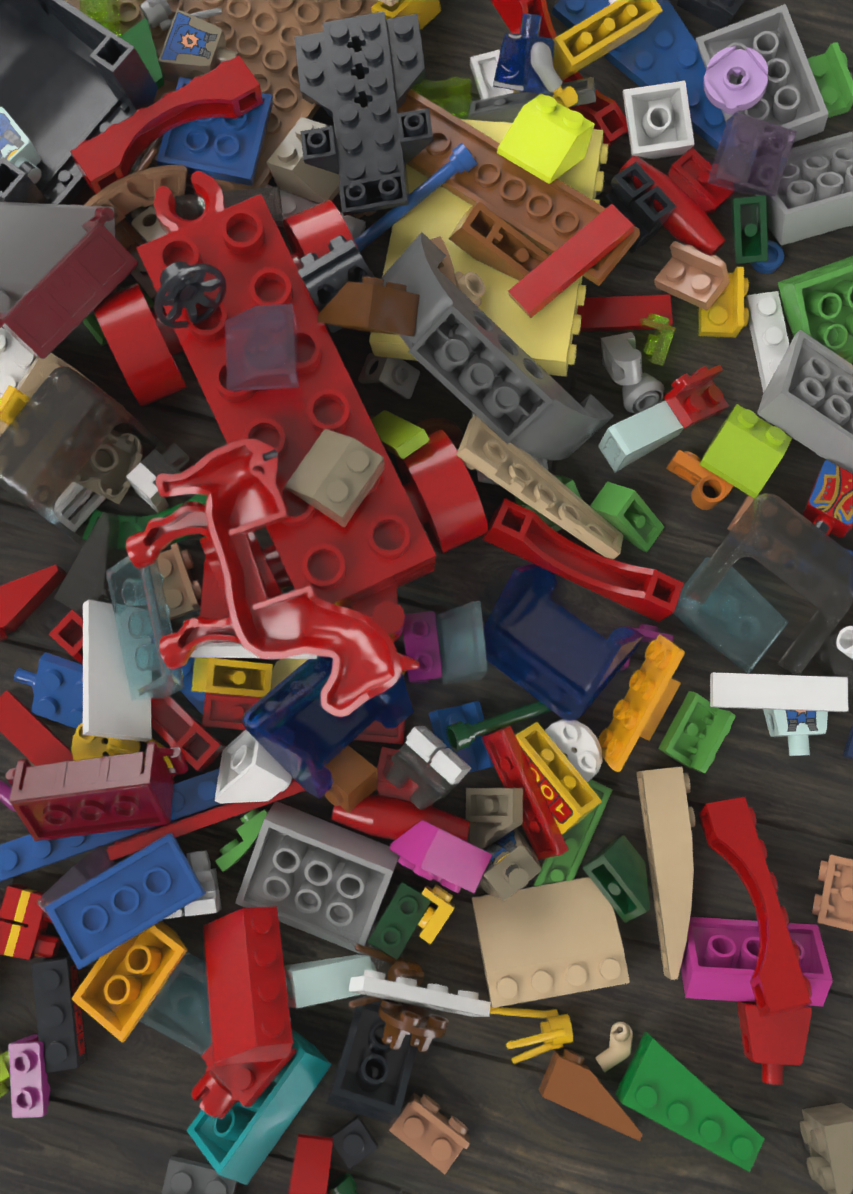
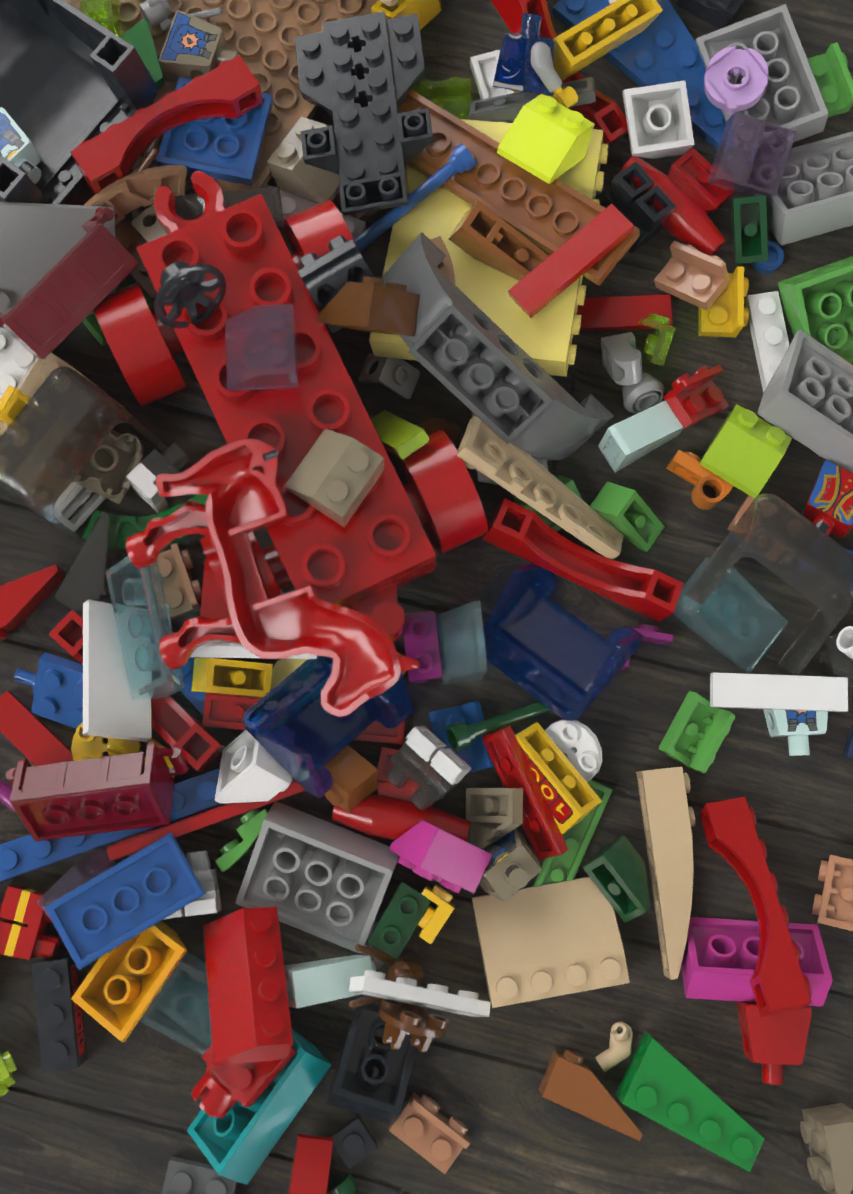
(28, 1078): bracket -> none
(471, 286): tan plate -> none
(554, 1031): yellow plant -> none
(644, 704): light orange bracket -> none

